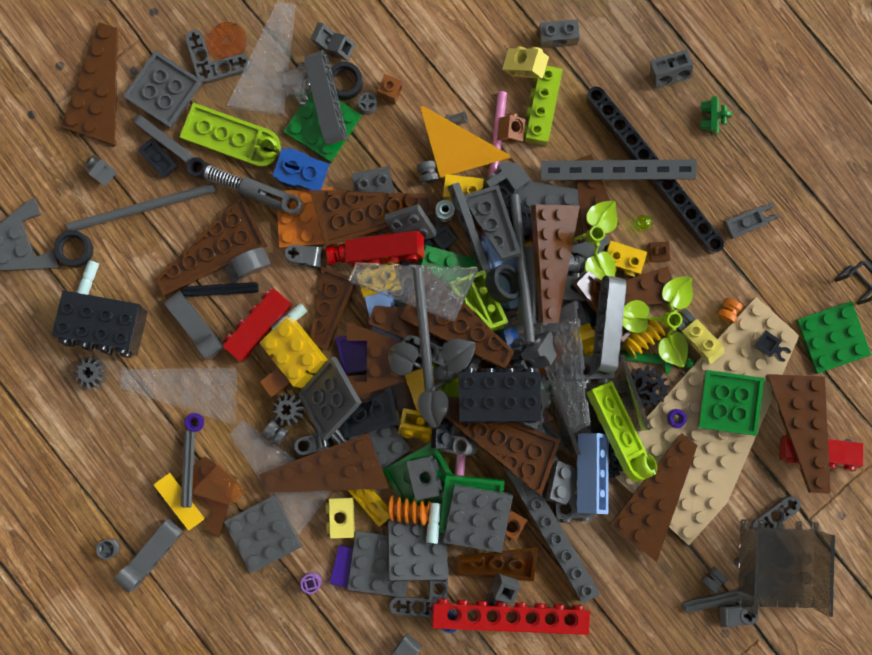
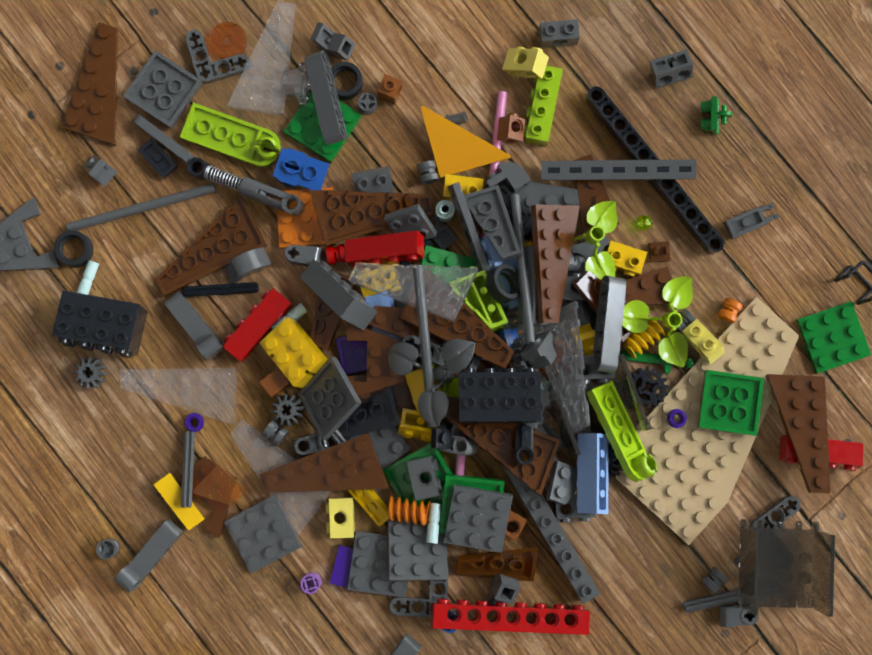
(338, 294): none -> dark grey wedge
(523, 443): none -> black piece
(652, 505): reddish brown wing -> none
(769, 345): black plate -> none

